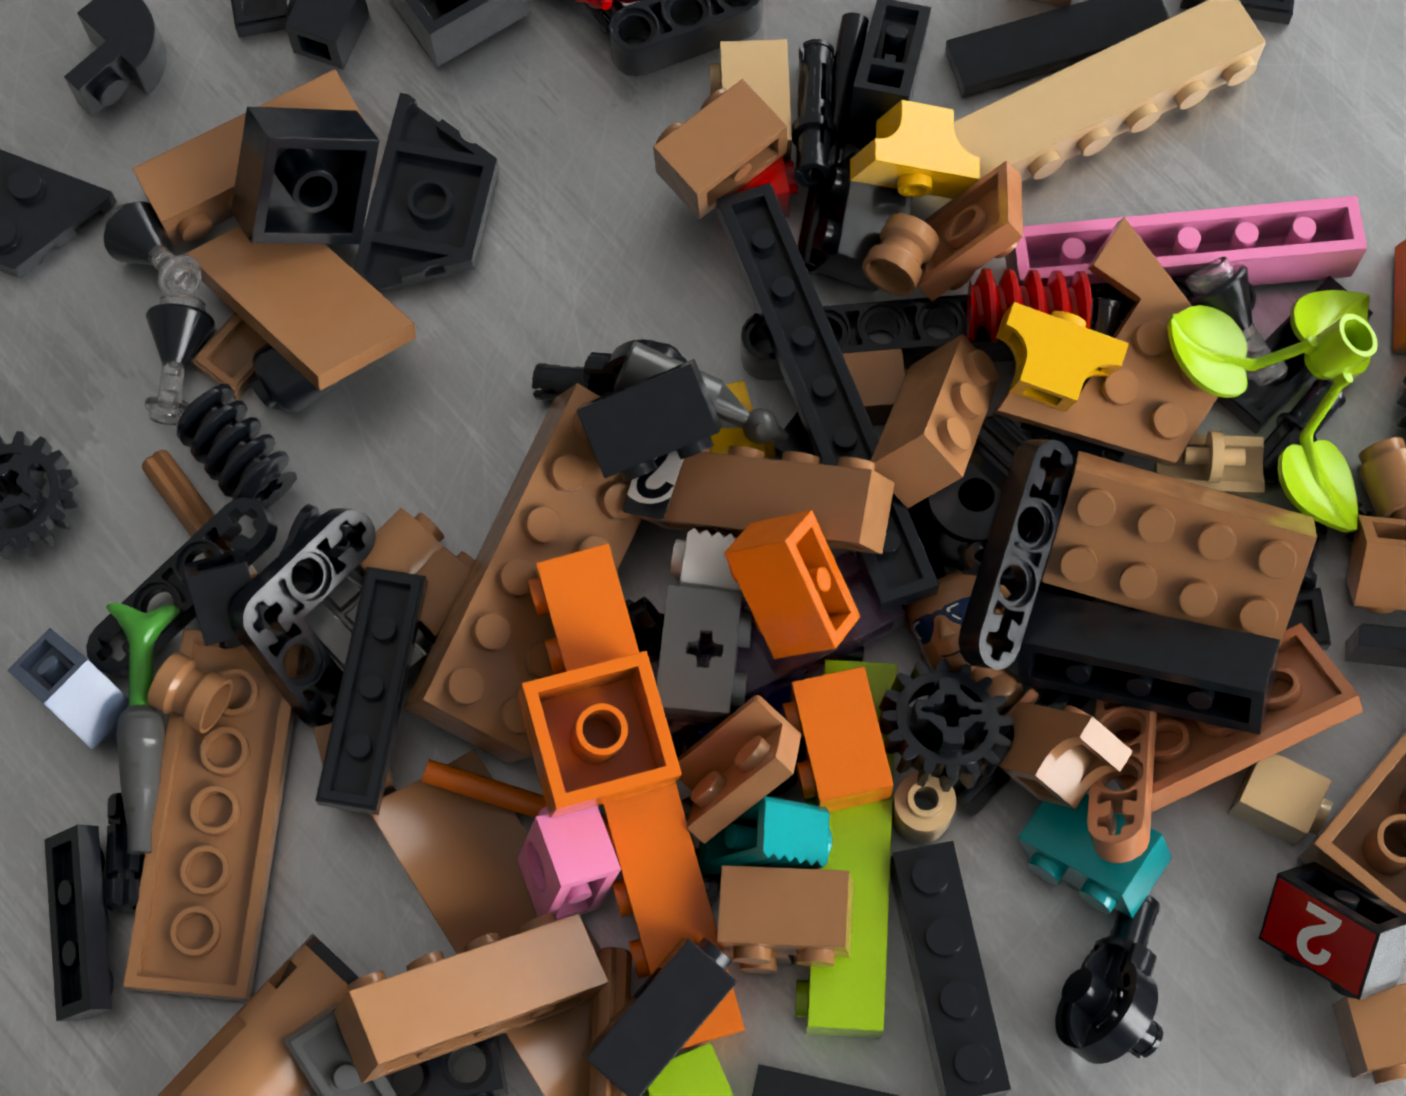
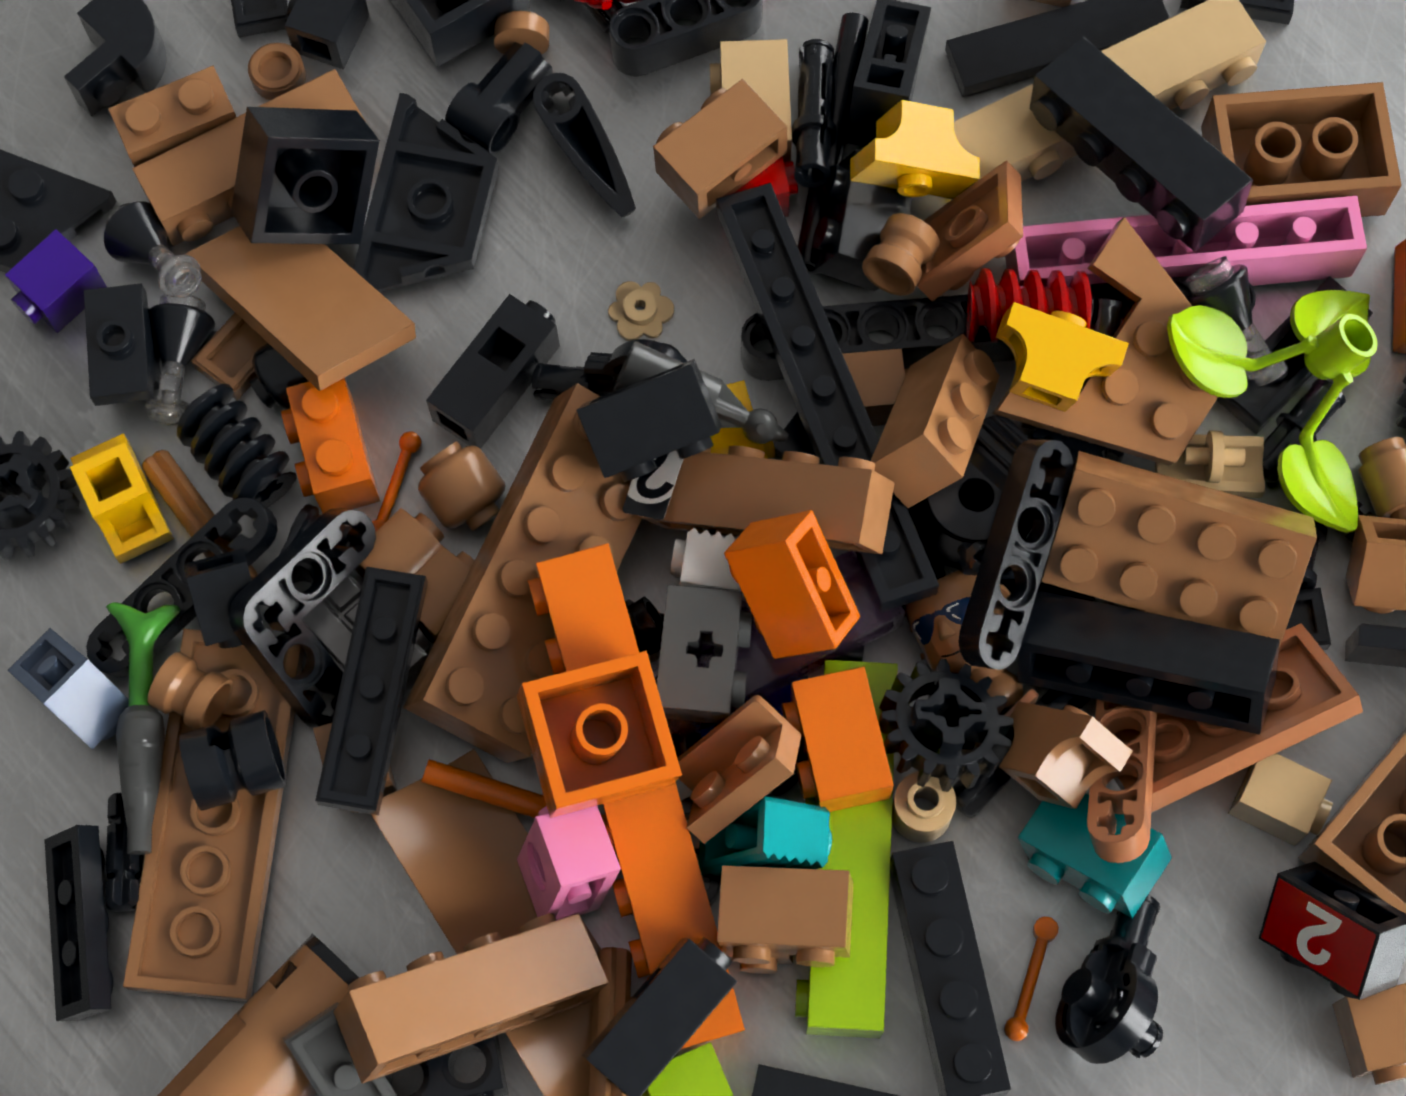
(53, 282): none -> dark purple brick
(120, 345): none -> black brick
(120, 498): none -> yellow brick
(171, 115): none -> medium nougat brick
(232, 760): none -> black wheel
(276, 70): none -> medium nougat tile
(332, 446): none -> orange brick
(409, 443): none -> orange hinge
(461, 486): none -> medium nougat head
(492, 109): none -> black piece
(494, 371): none -> black brick
(521, 28): none -> medium nougat tile
(584, 140): none -> black piece
(635, 323): none -> tan plant
(1044, 931): none -> orange hinge
(1139, 144): none -> black brick
(1309, 143): none -> medium nougat brick

